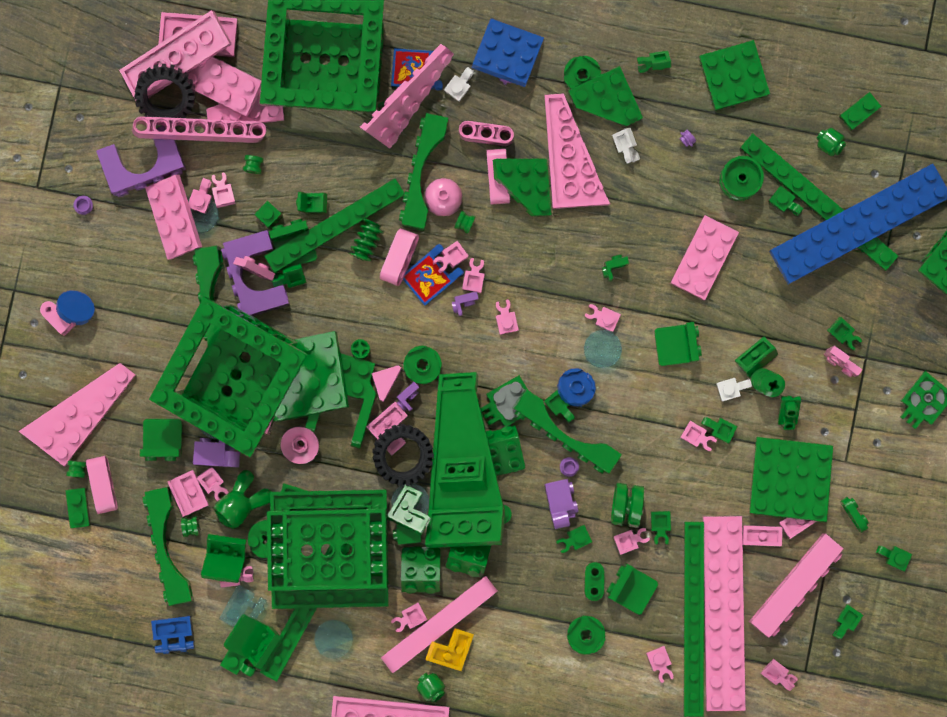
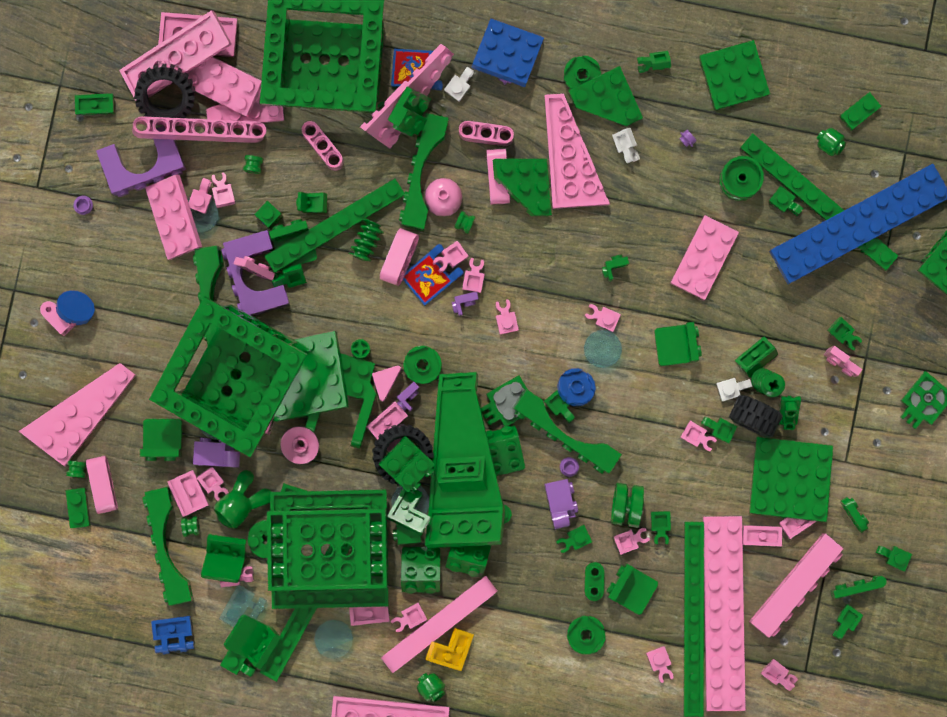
(94, 104): none -> green plate
(318, 137): none -> bright pink beam
(368, 615): none -> bright pink plate
(407, 464): none -> green plate
(408, 112): none -> green plate
(755, 416): none -> black tyre
(859, 586): none -> green plate

